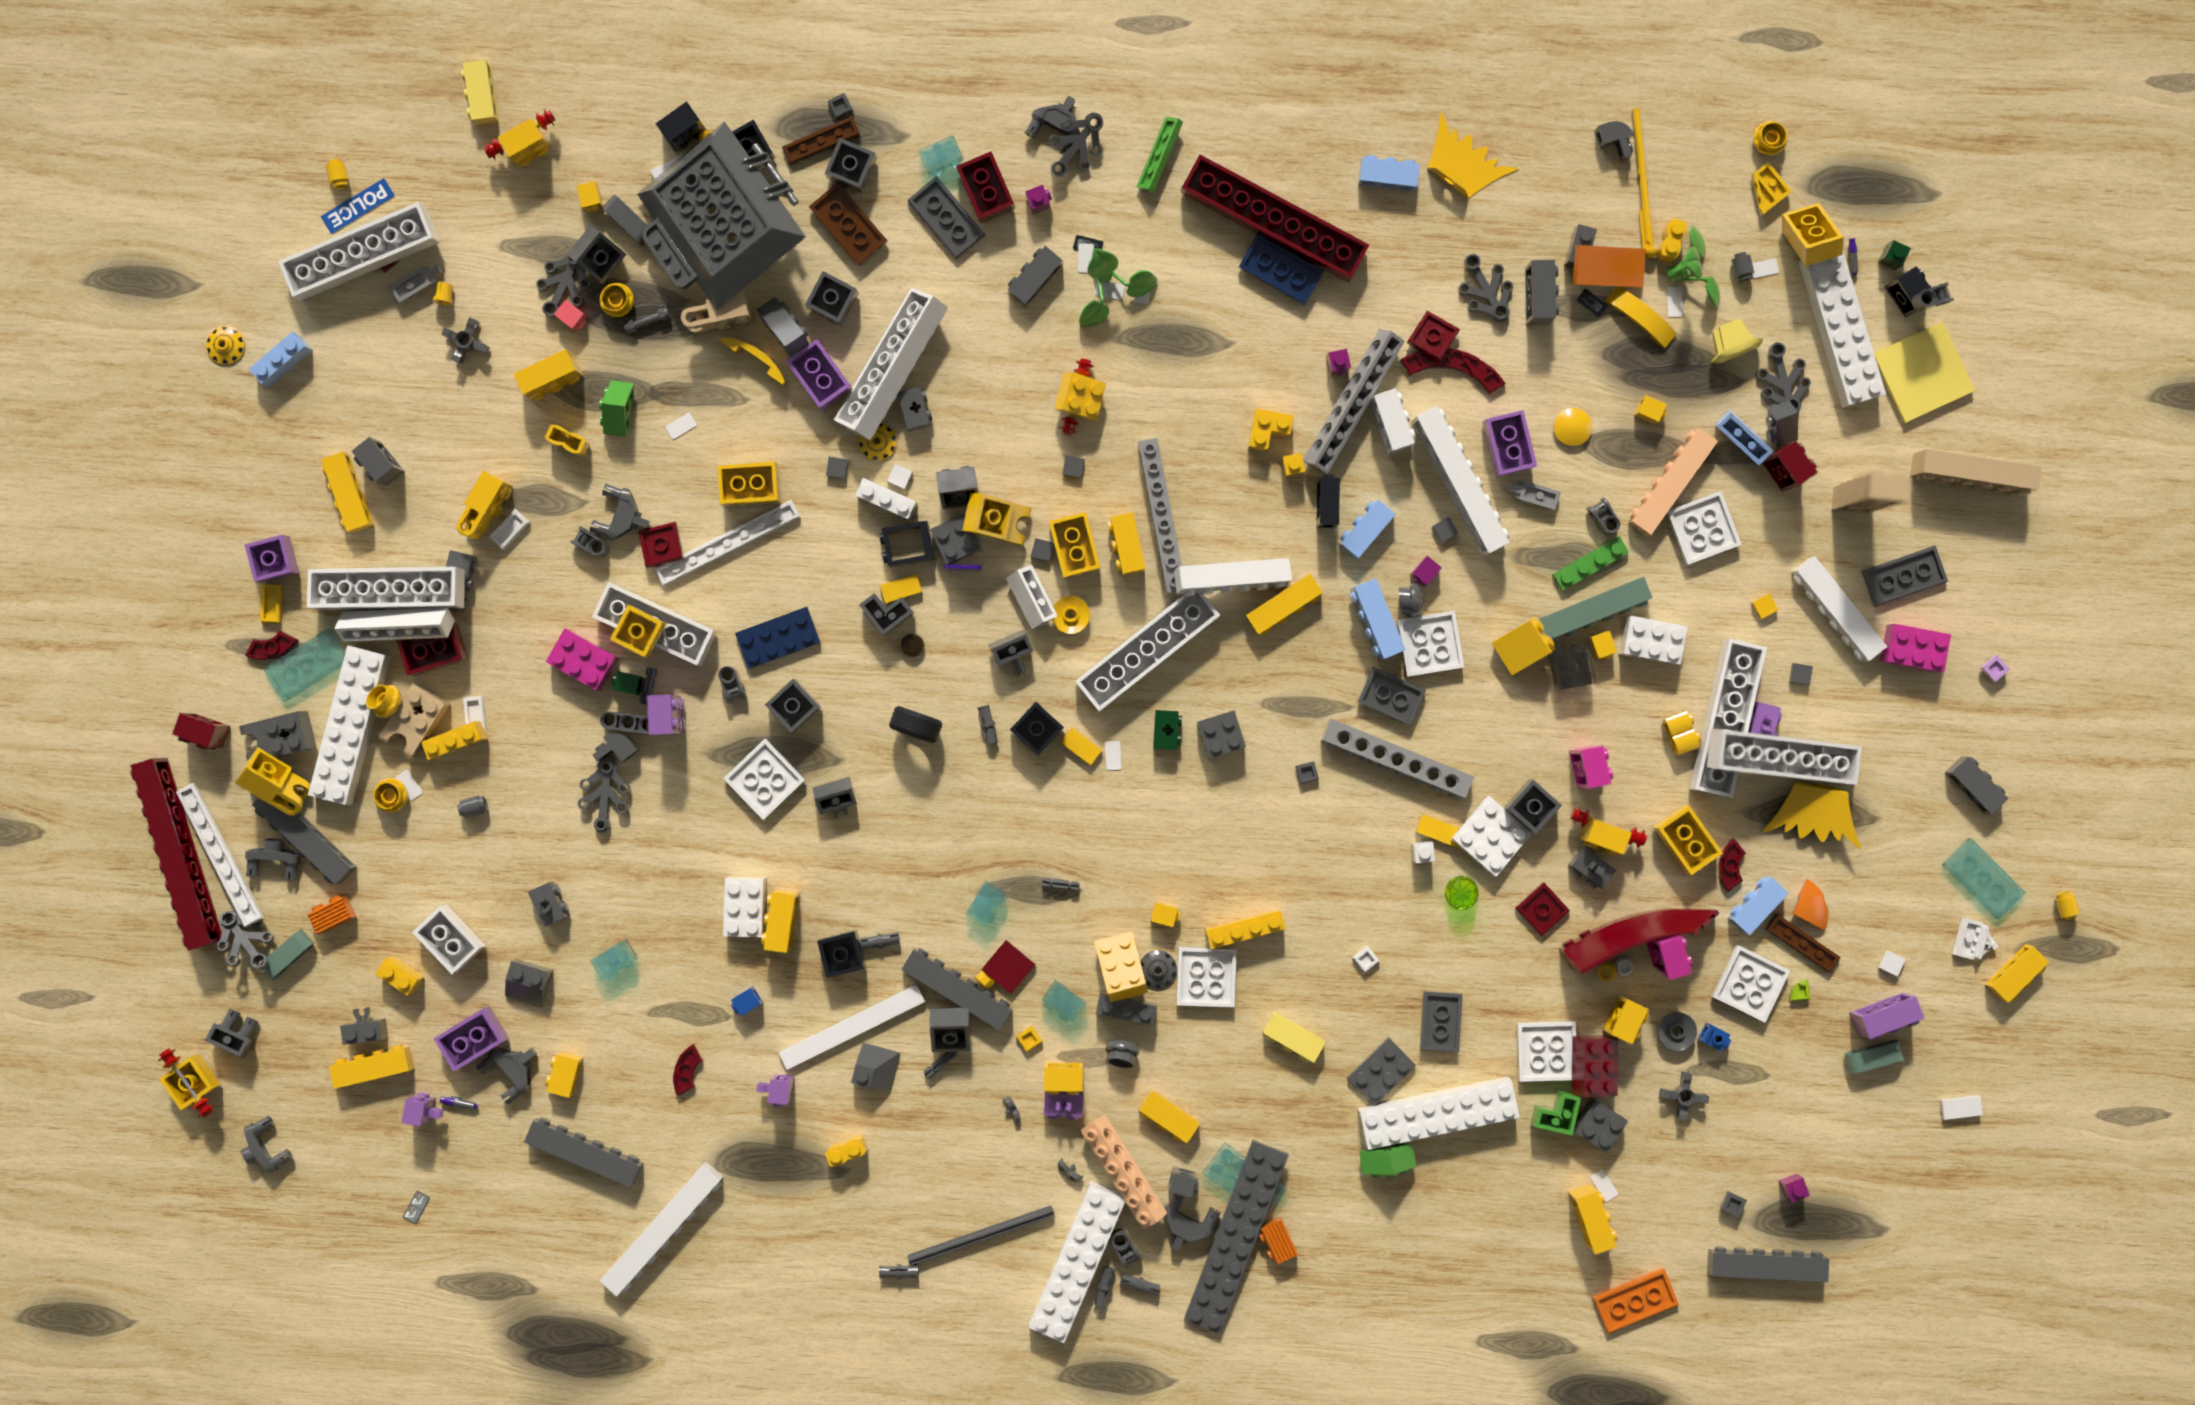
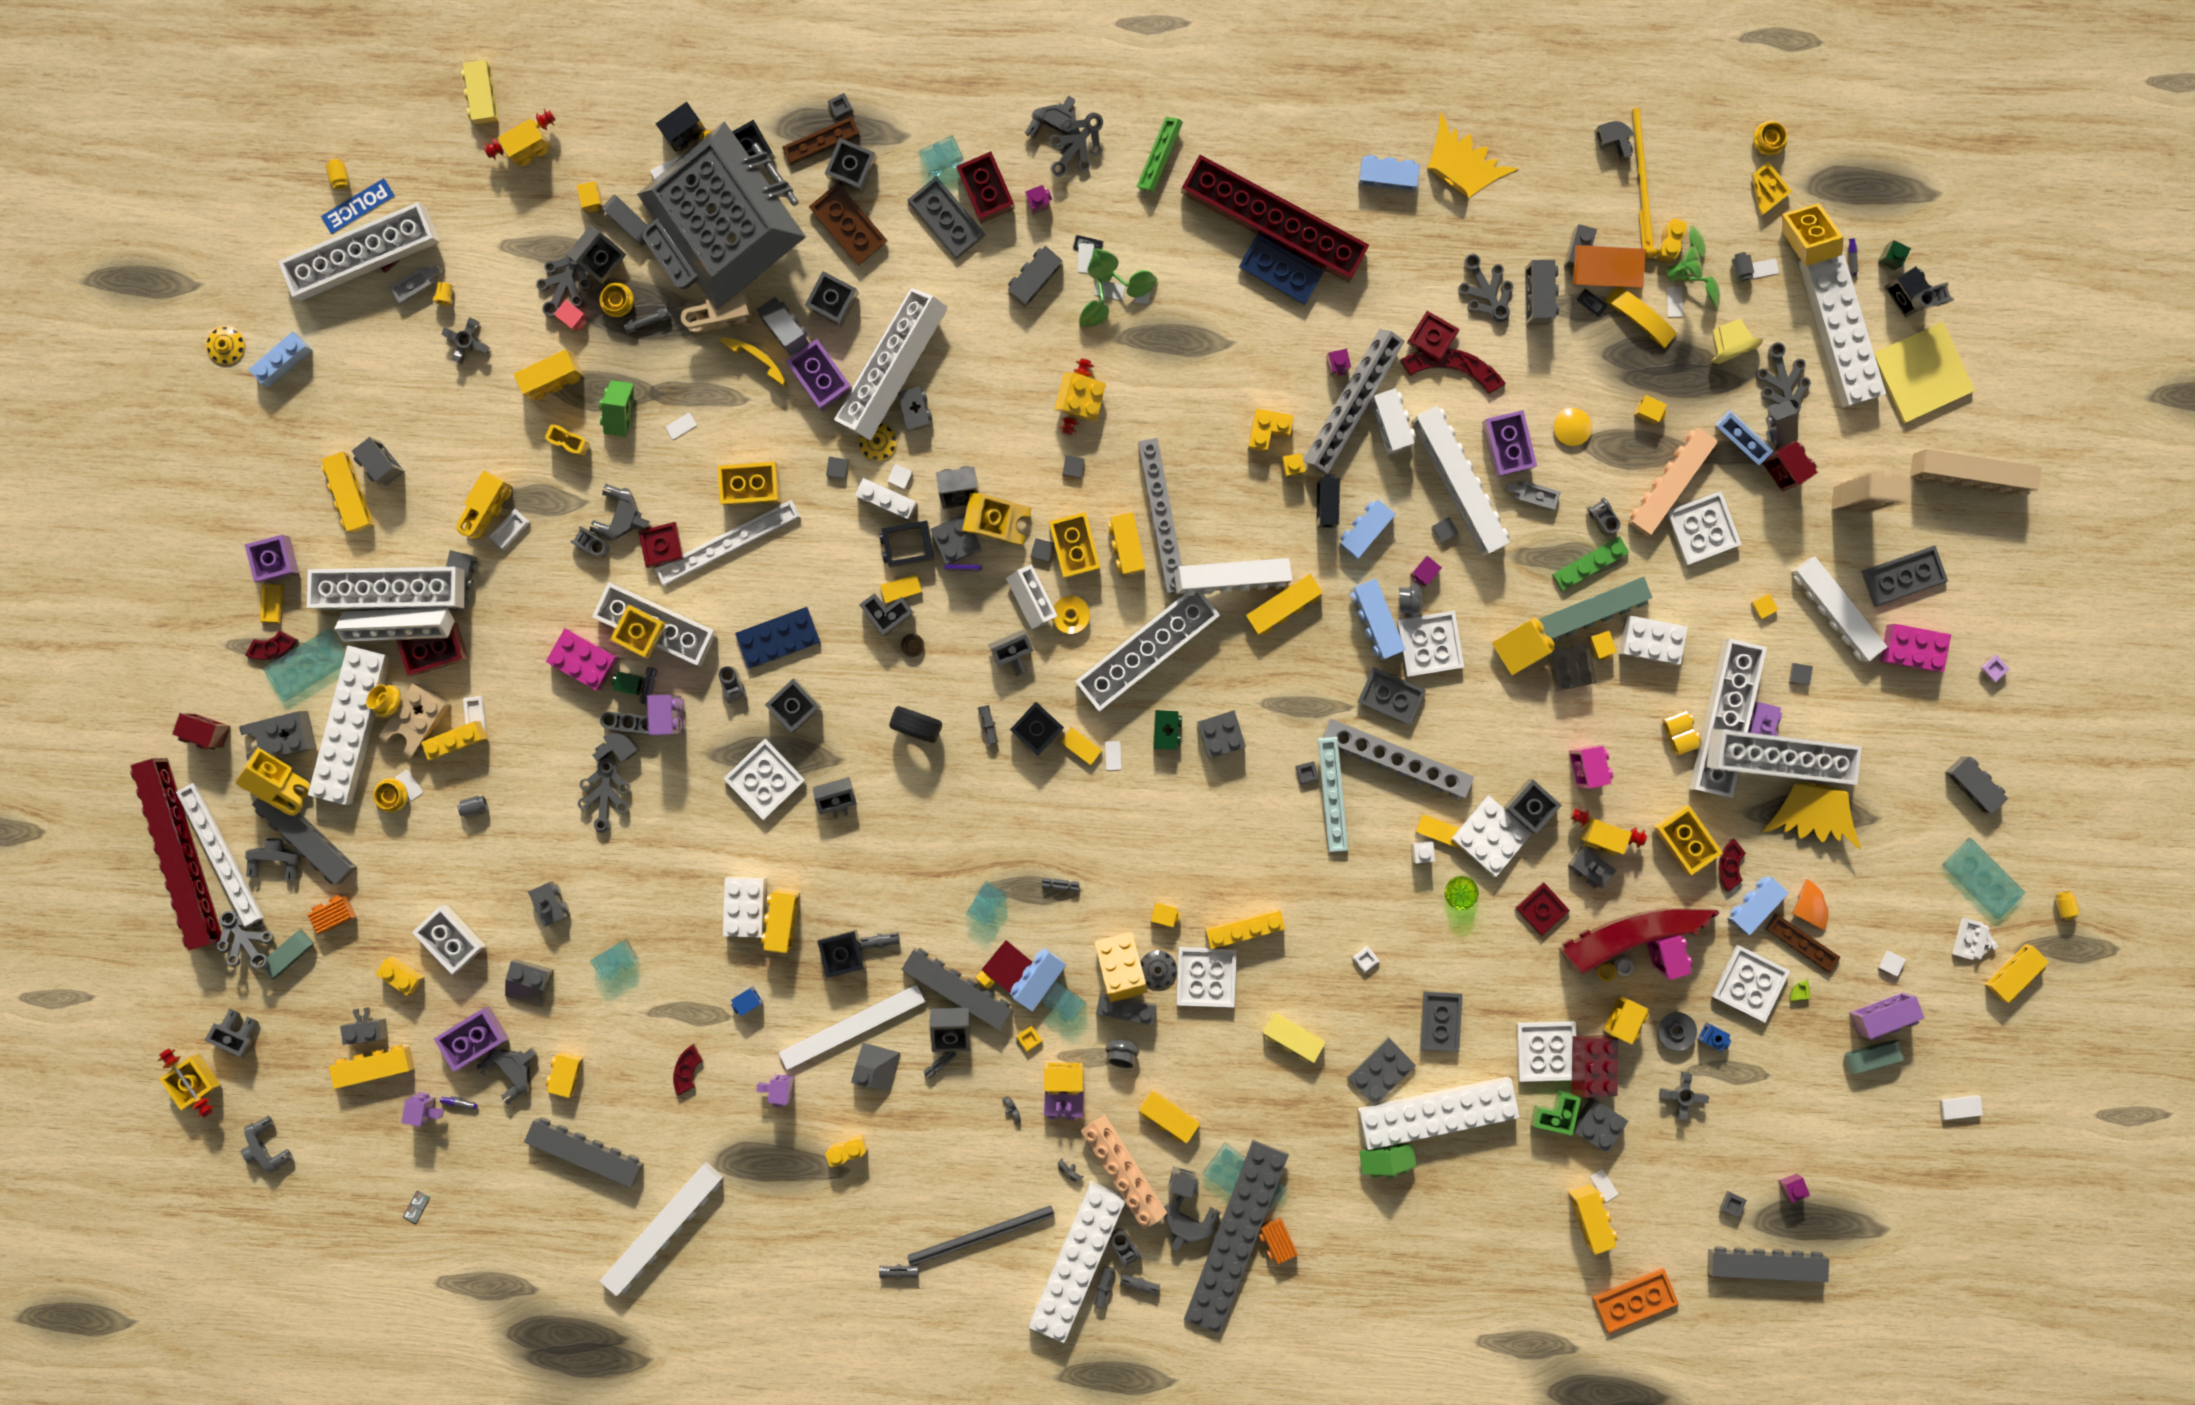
(1037, 978): none -> light blue brick
(1333, 794): none -> light aqua tile

